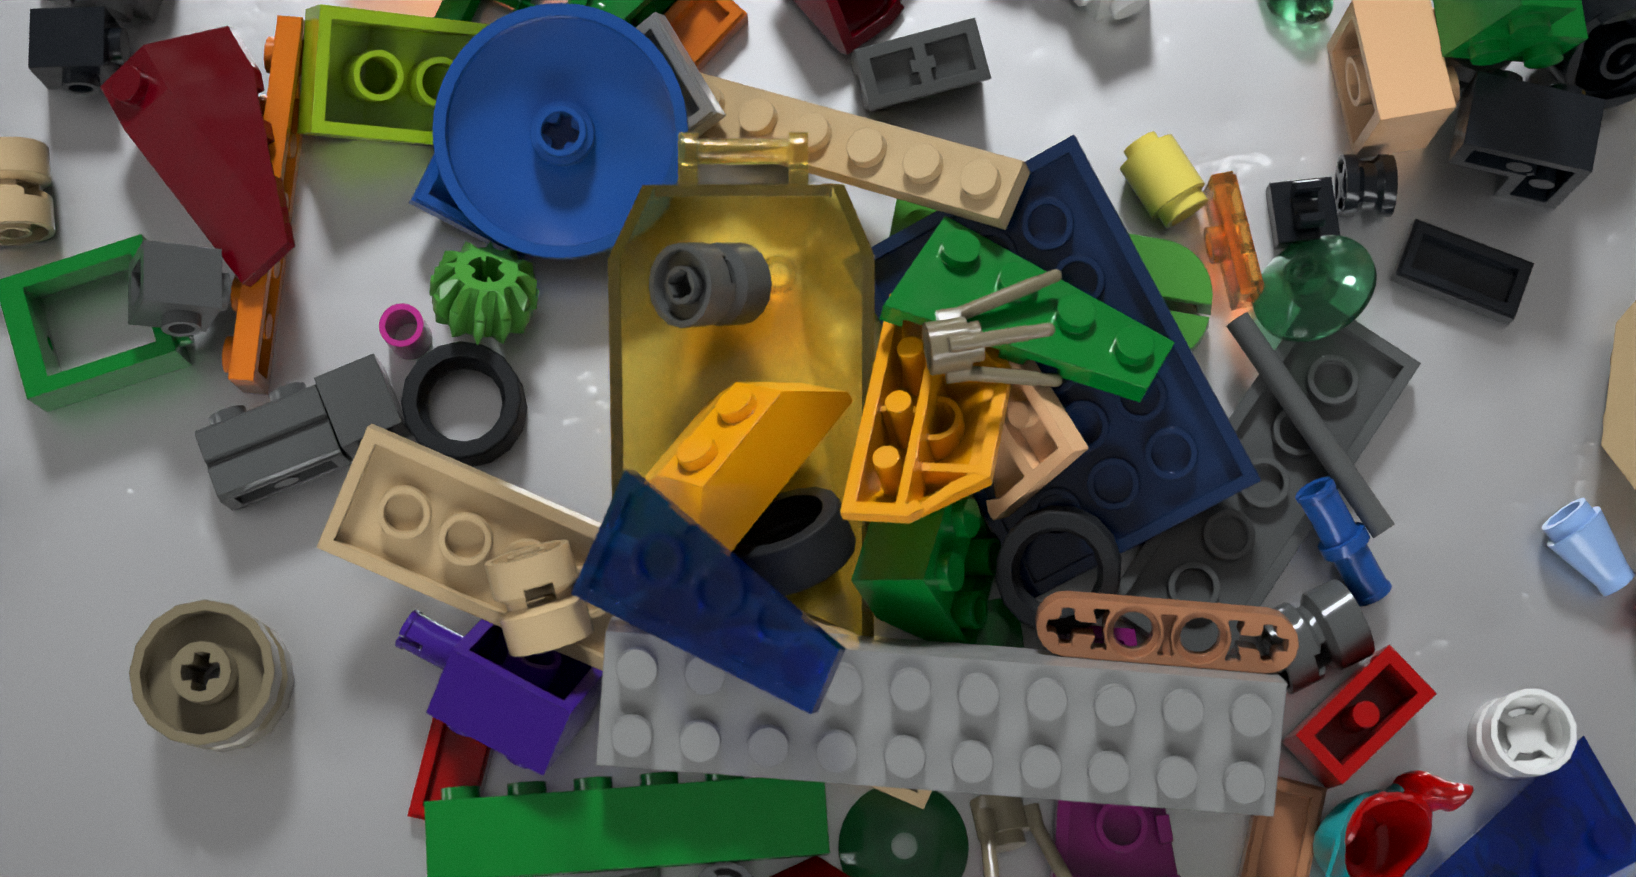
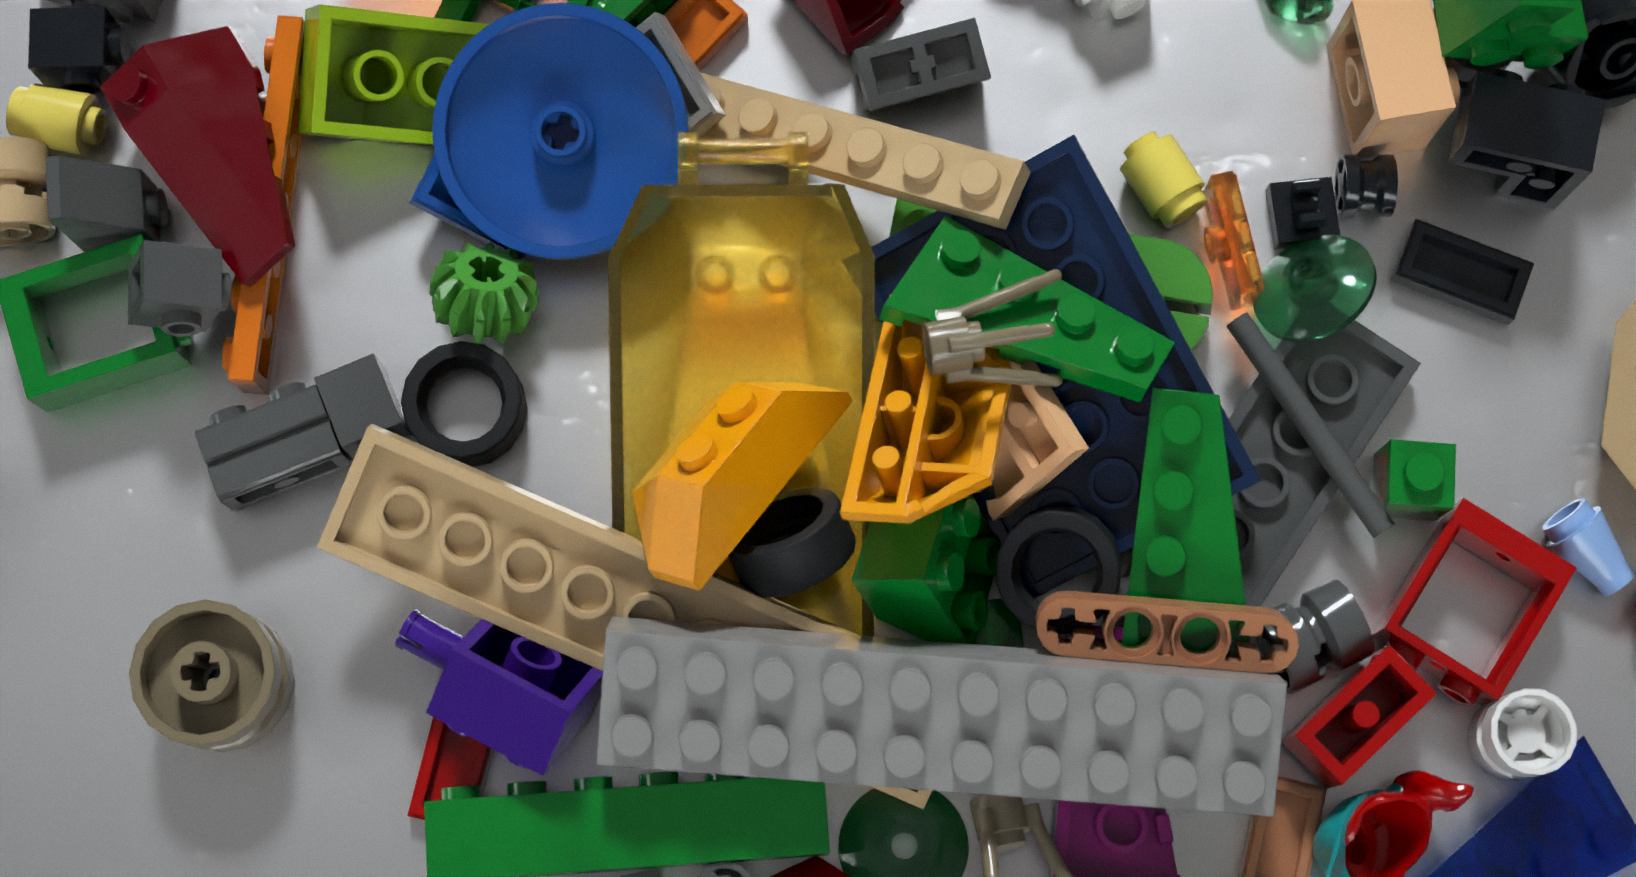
(57, 116): none -> light yellow brick
(102, 202): none -> dark grey slope
(395, 318): dark pink hinge -> none
(546, 620): tan wheel -> none
(694, 593): clear blue wing -> none
(709, 284): dark grey wheel -> none
(1185, 517): none -> green wing
(1343, 541): blue pin -> none
(1415, 479): none -> green brick
(1507, 551): none -> red window

